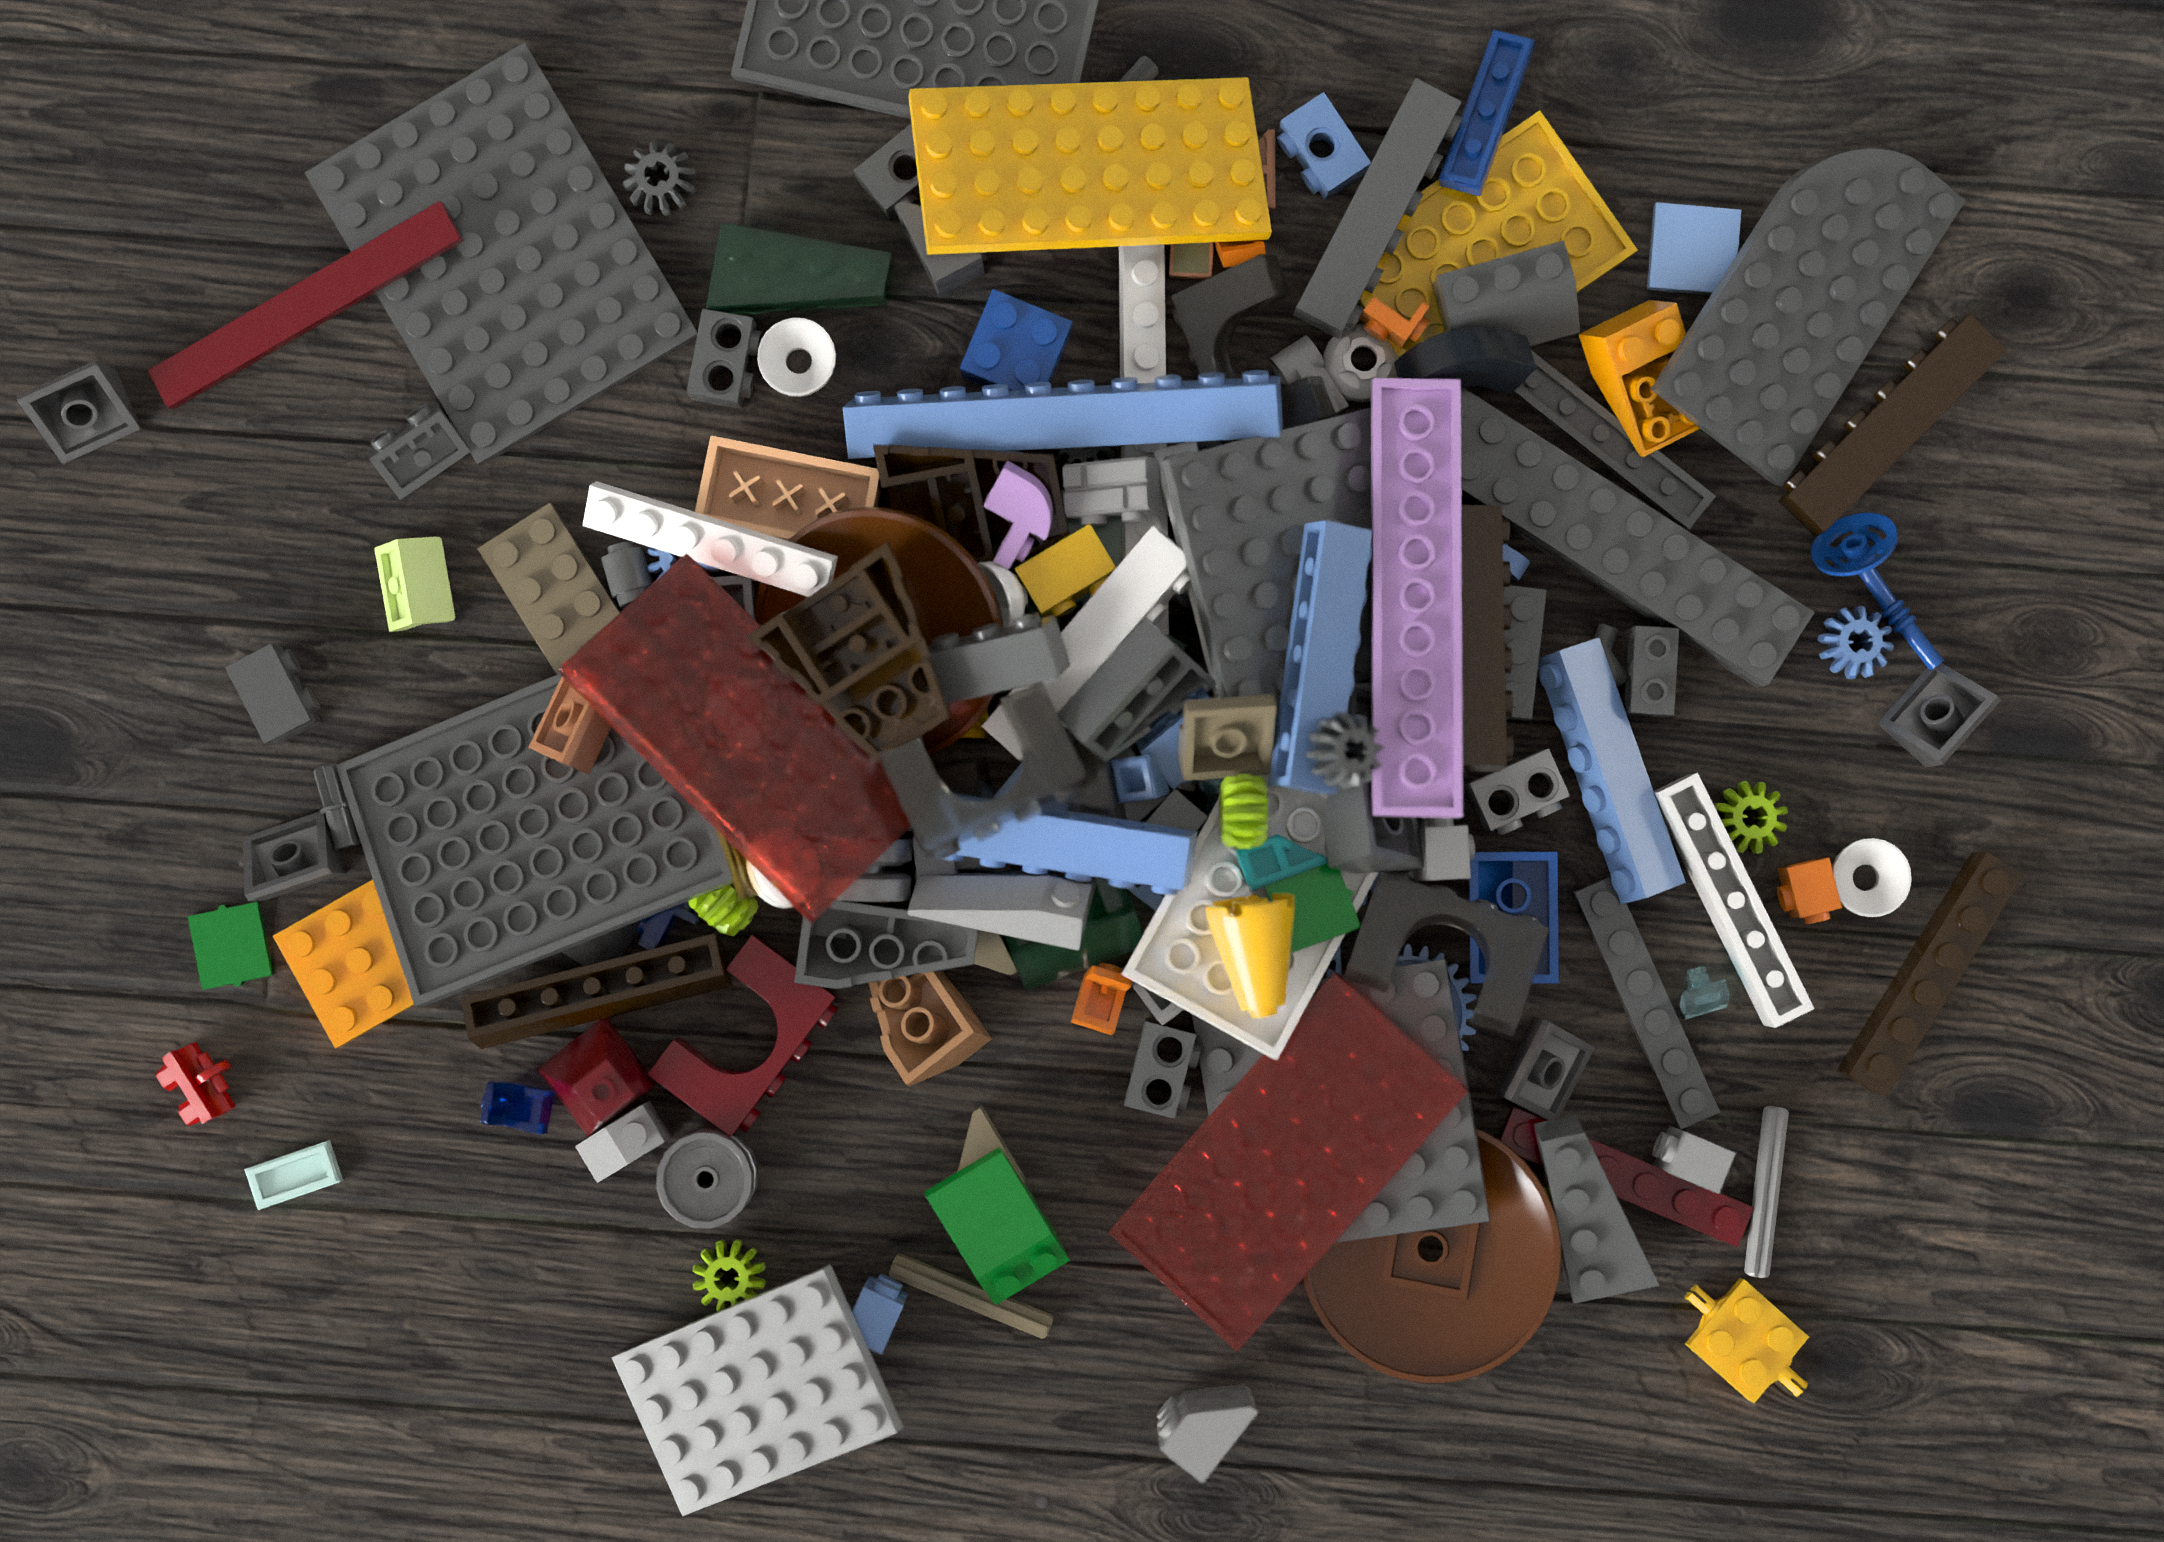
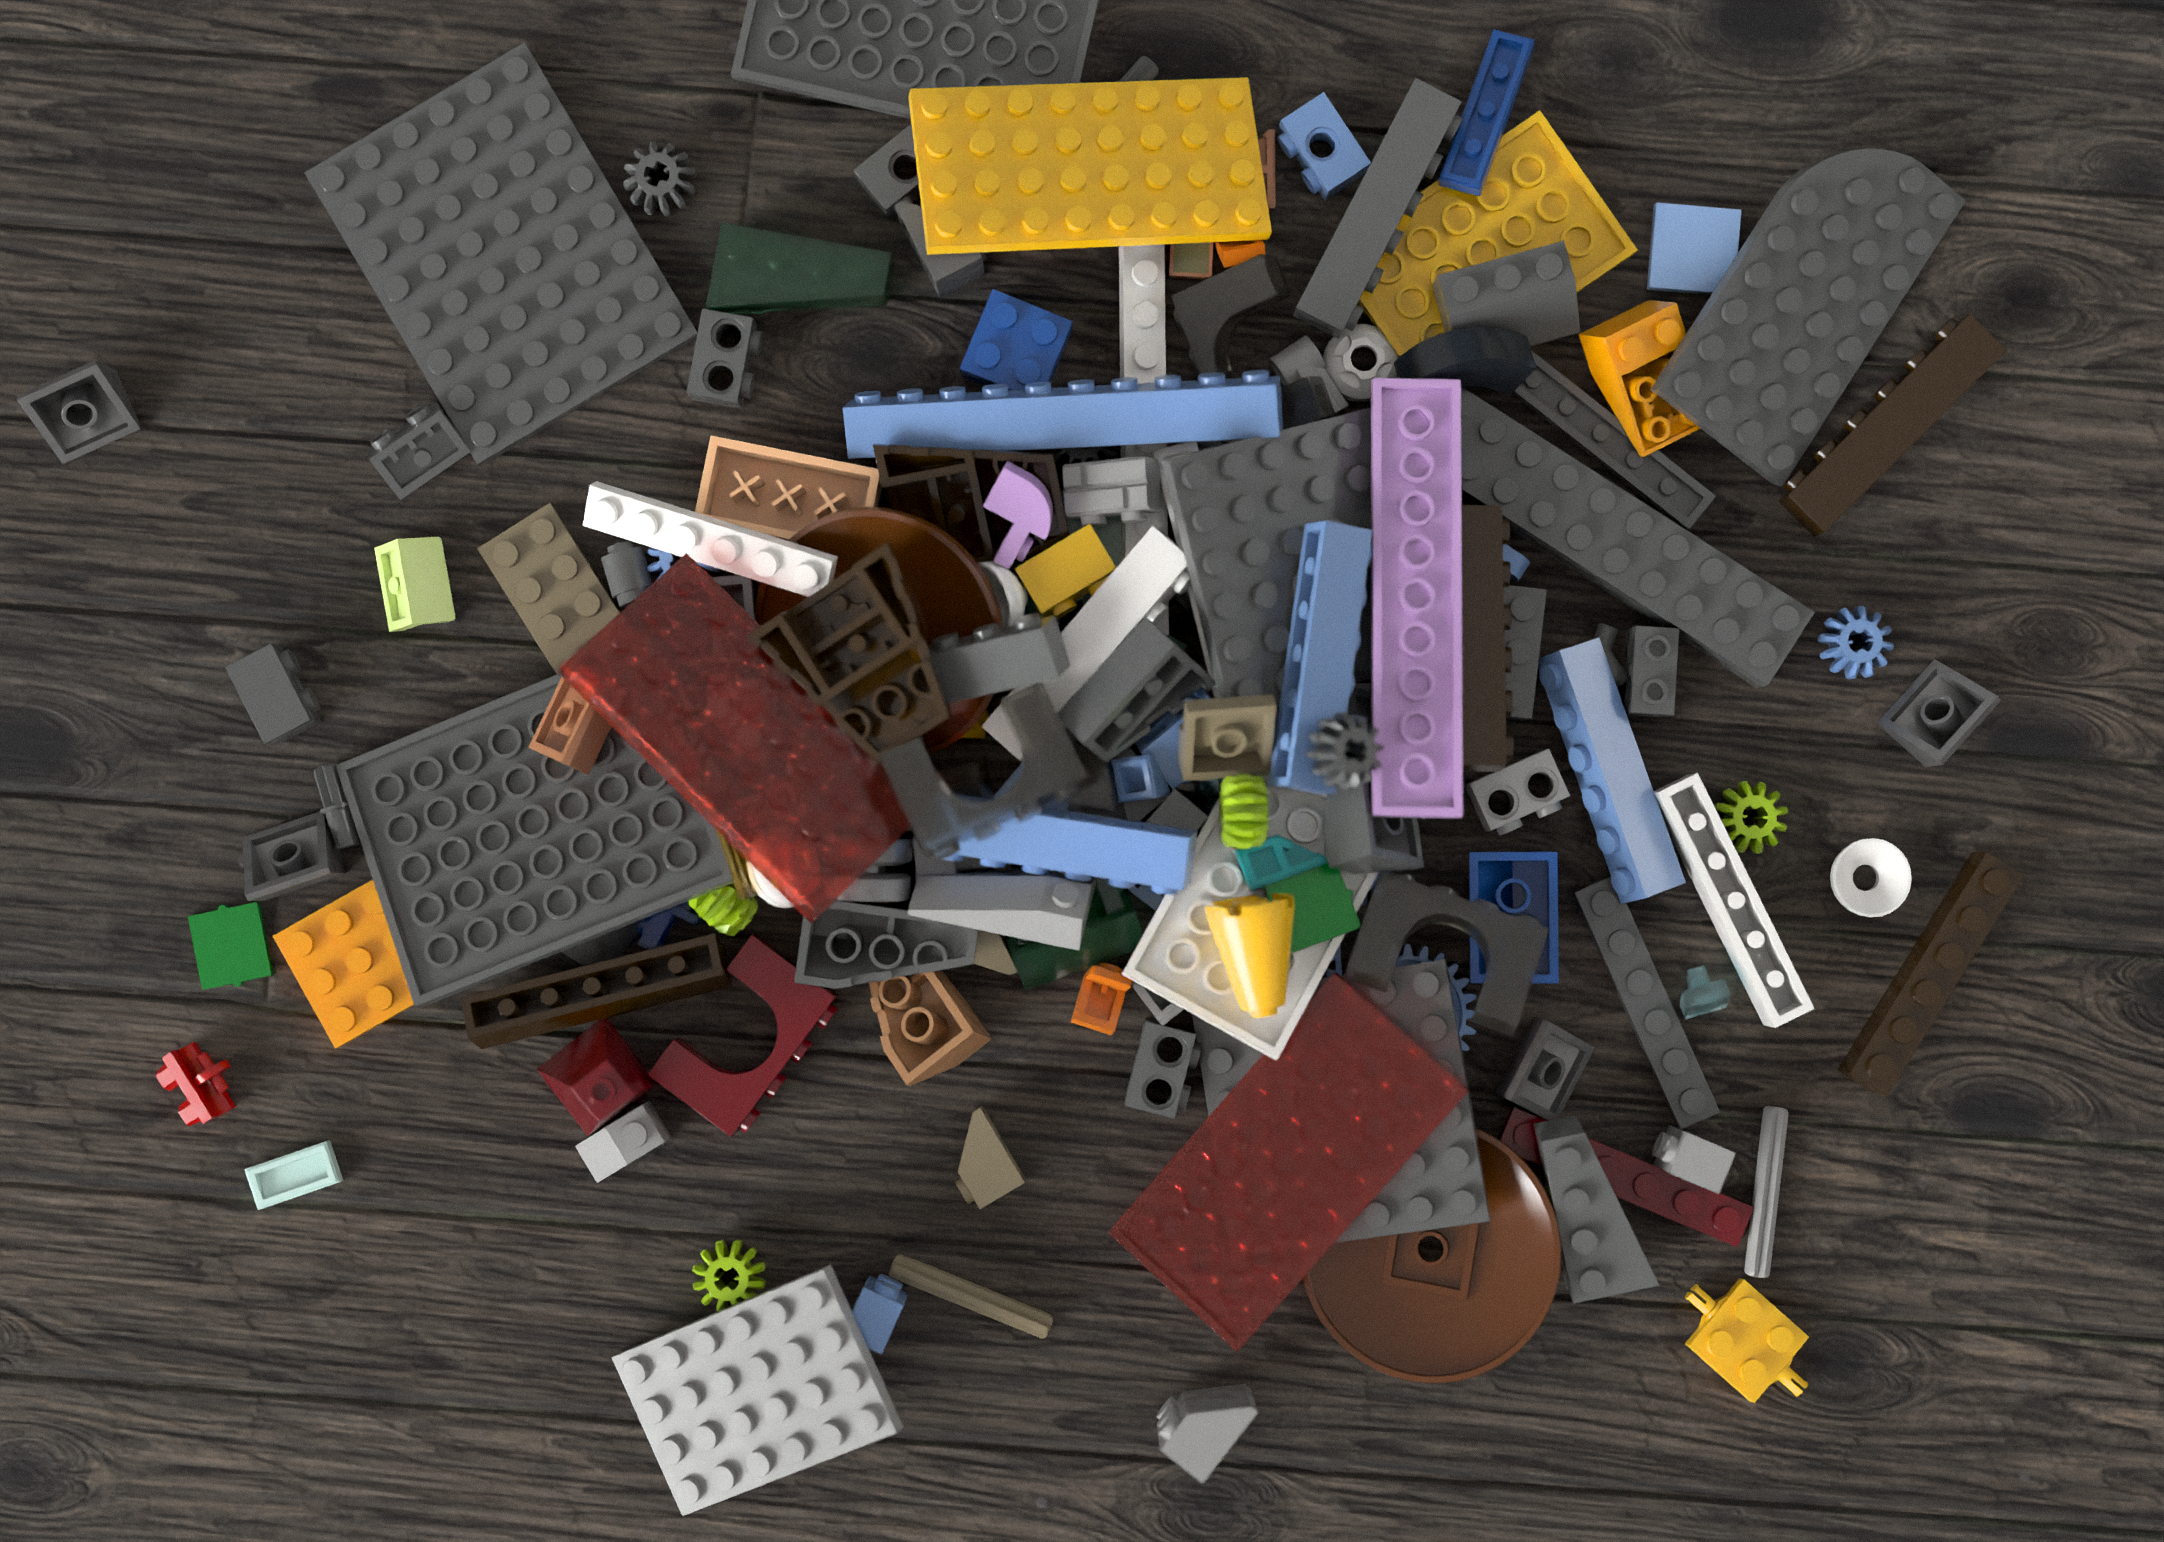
(306, 305): dark red tile -> none
(517, 1106): clear blue bracket -> none
(710, 1204): flat silver wheel -> none
(790, 336): white piece -> none
(997, 1226): green slope -> none
(1387, 324): orange bracket -> none
(1444, 850): light grey brick -> none
(1808, 890): orange brick -> none
(1860, 561): blue dish -> none

